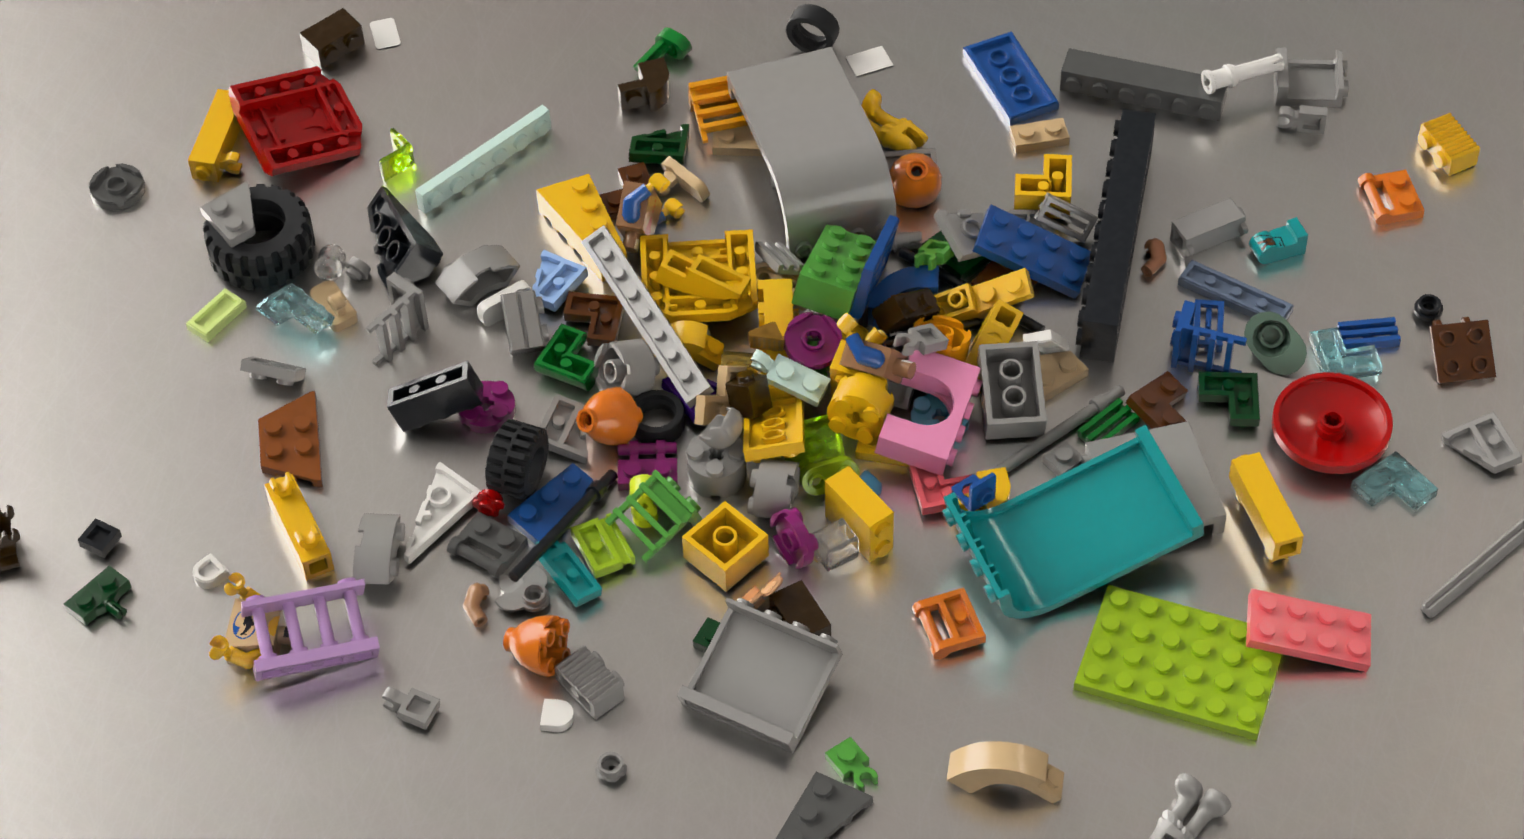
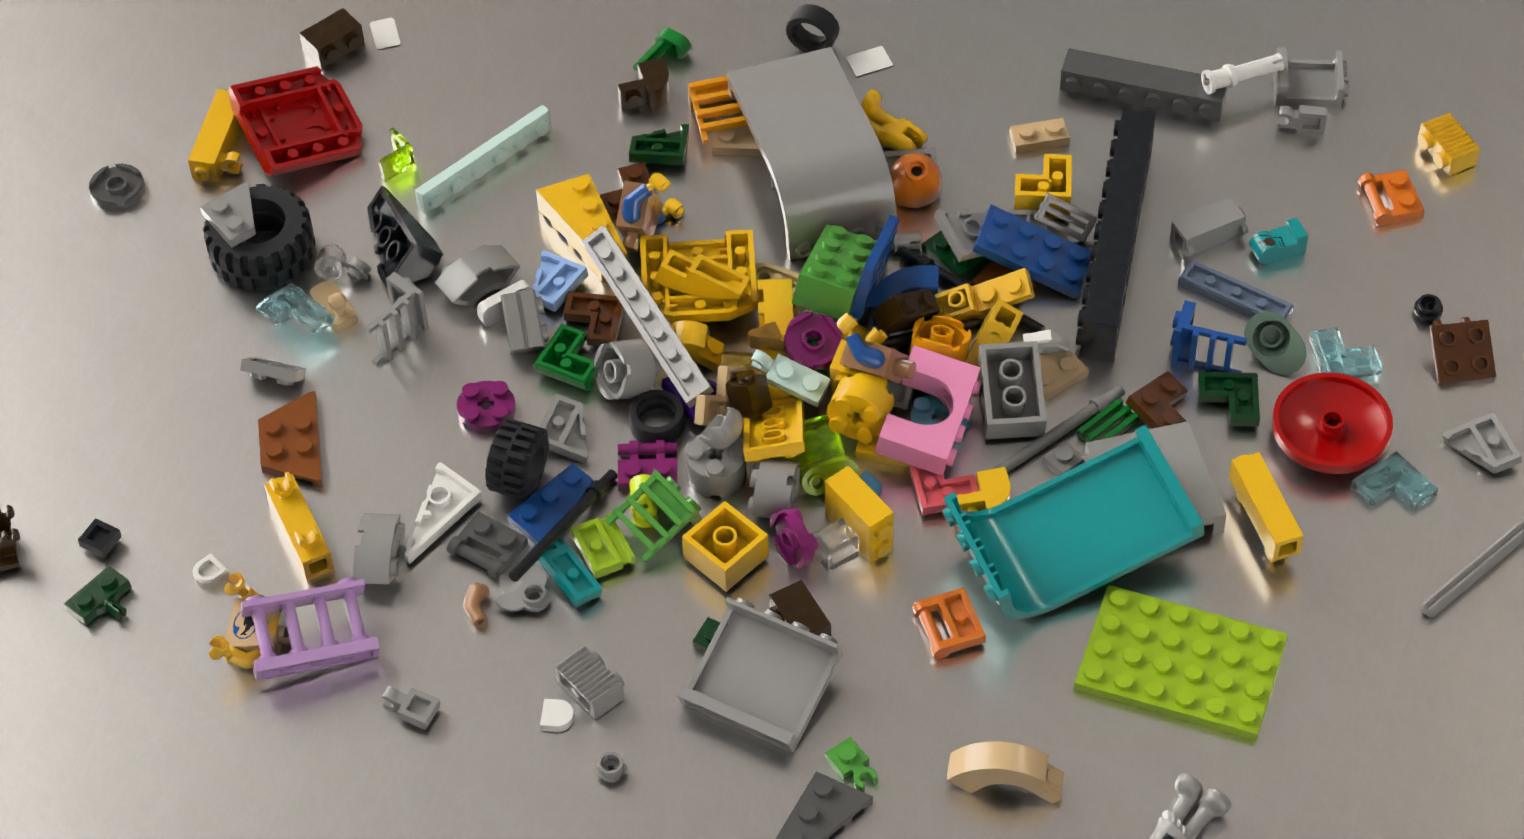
(216, 315): yellowish green tile -> none
(435, 396): black brick -> none
(489, 502): red plate -> none
(539, 643): orange piece -> none
(610, 417): orange piece -> none
(688, 181): tan piece -> none
(756, 596): light nougat plate -> none
(779, 256): light grey tile -> none
(921, 338): light grey plate -> none
(933, 253): bright green plate -> none
(980, 491): blue bracket -> none
(1010, 78): blue tile -> none
(1157, 257): nougat arm -> none
(1209, 304): blue tile -> none
(1309, 630): coral plate -> none
(1367, 330): blue tile -> none

